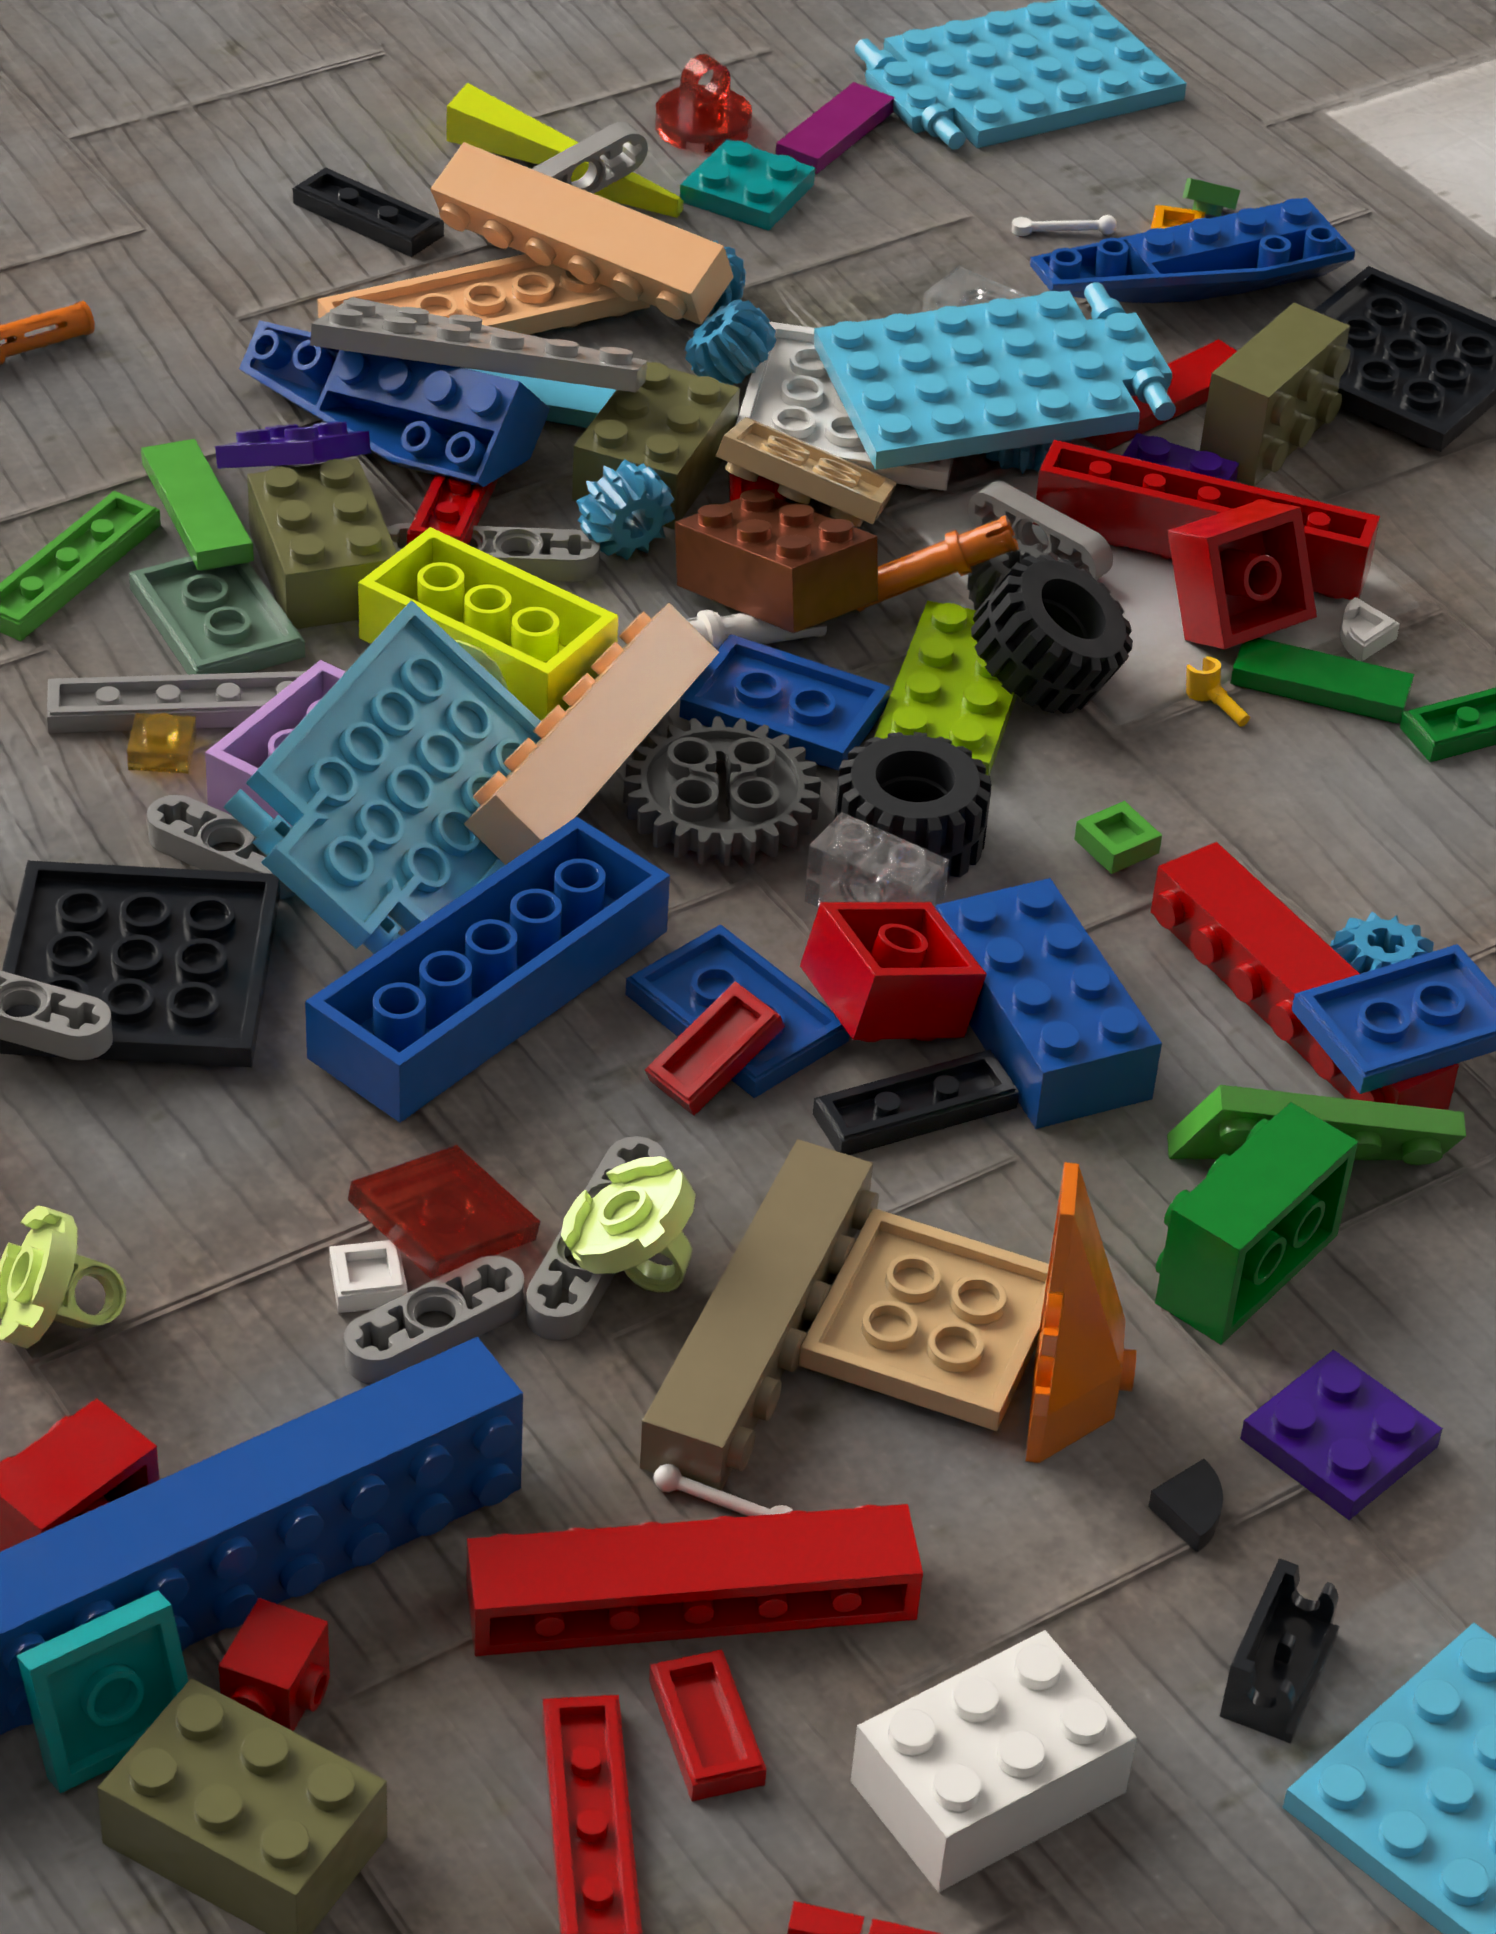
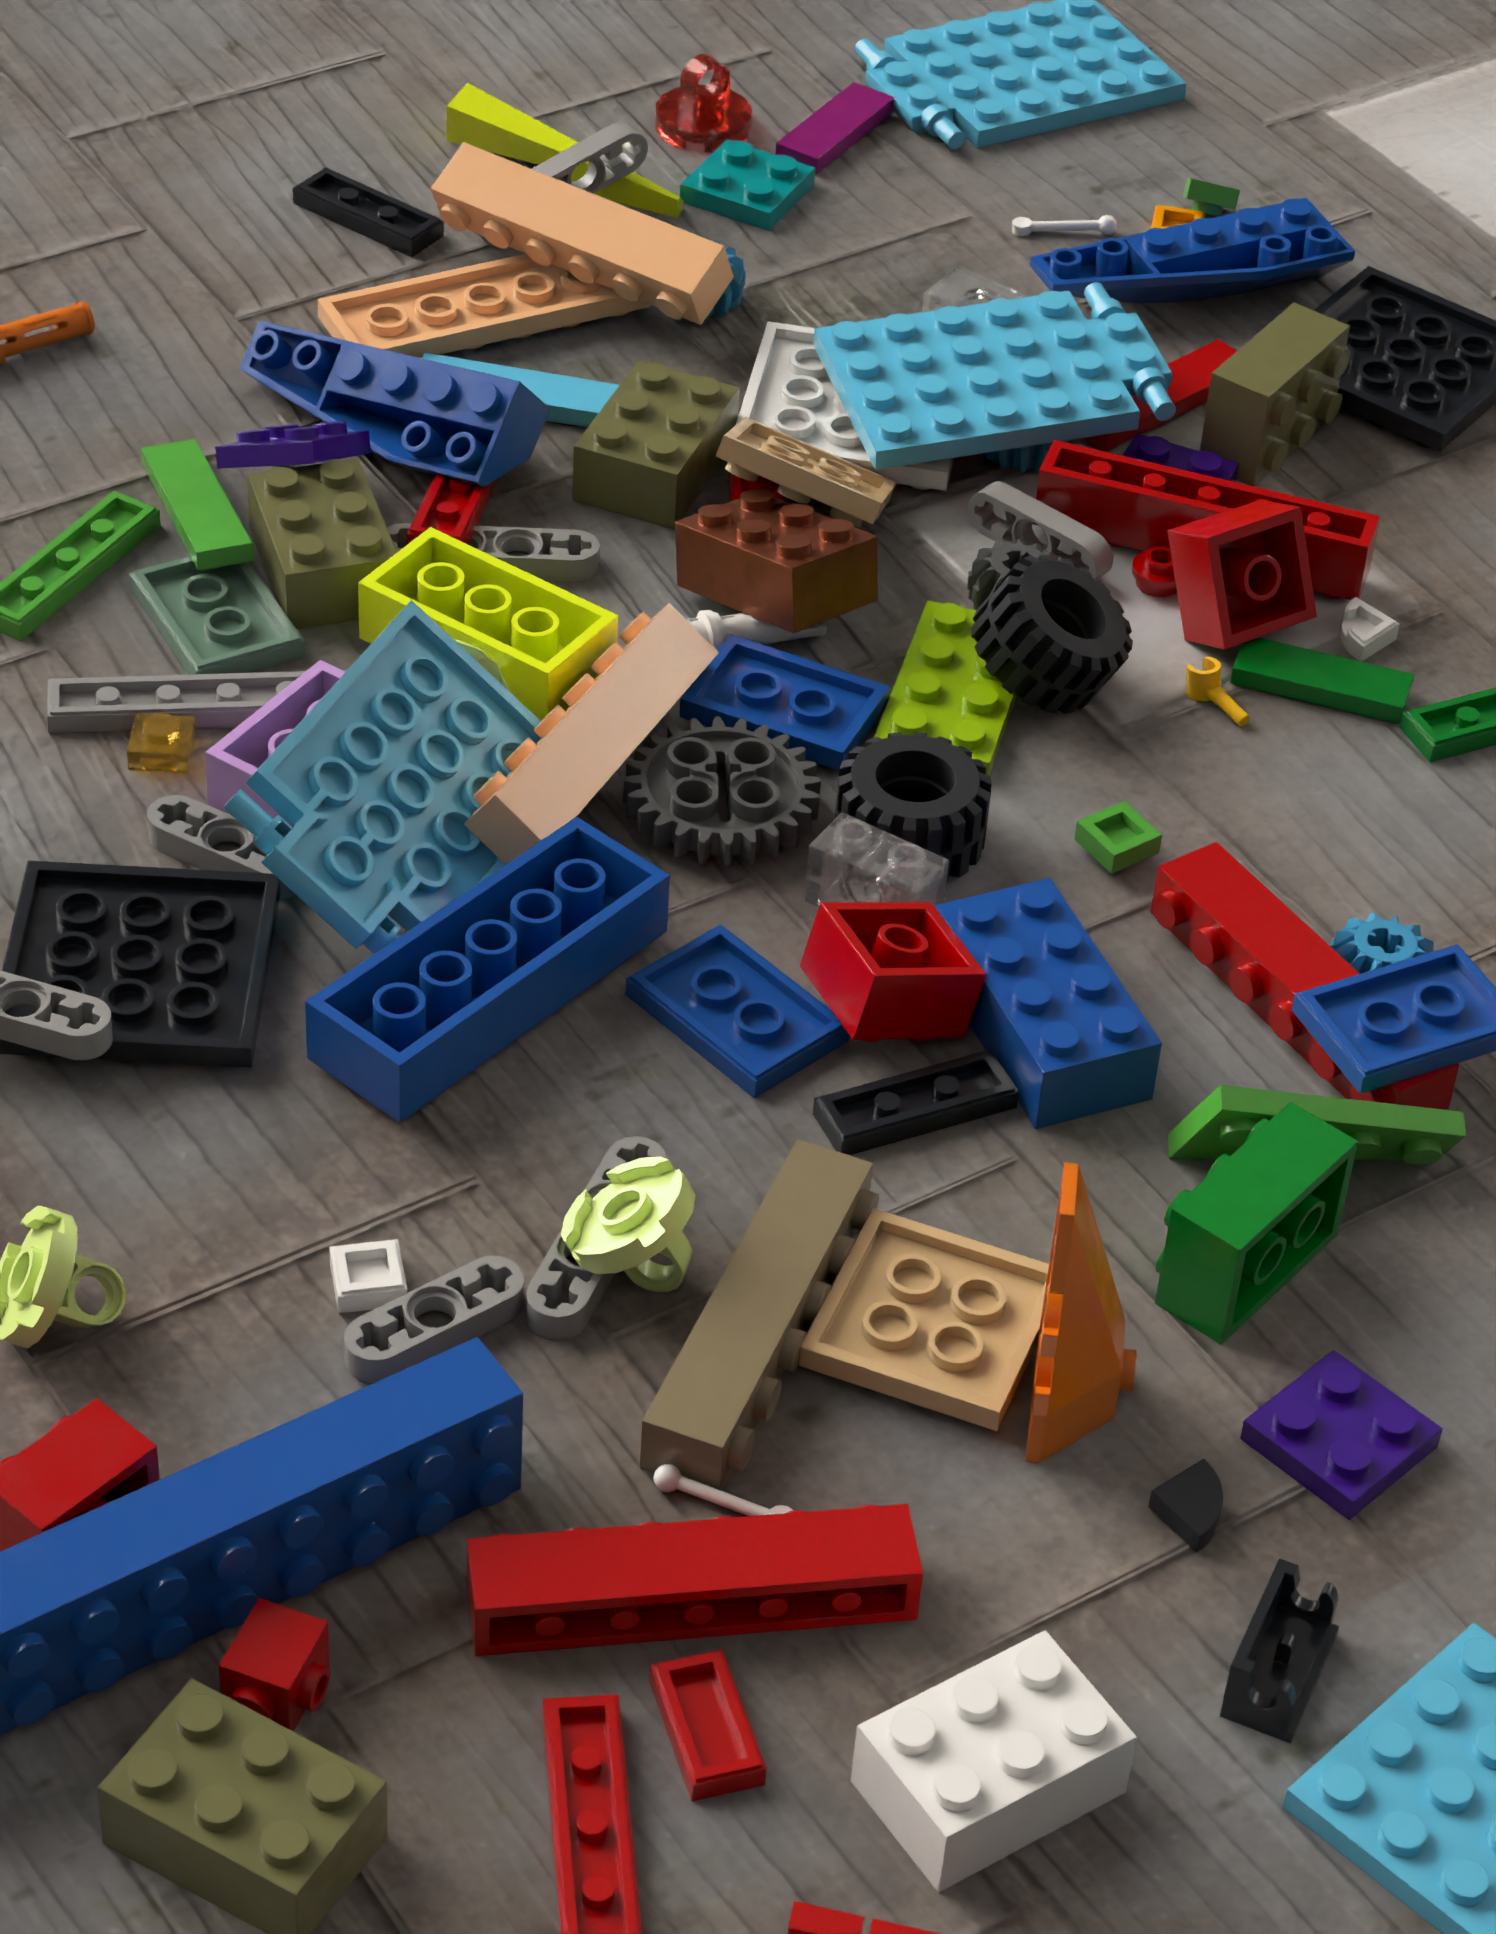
(102, 1687): teal plate -> none
(443, 1211): clear red tile -> none
(466, 343): light grey wing -> none
(626, 509): dark azure gear -> none
(714, 1048): red tile -> none
(731, 343): dark azure gear -> none
(945, 558): orange pin -> none
(1155, 572): none -> red plate

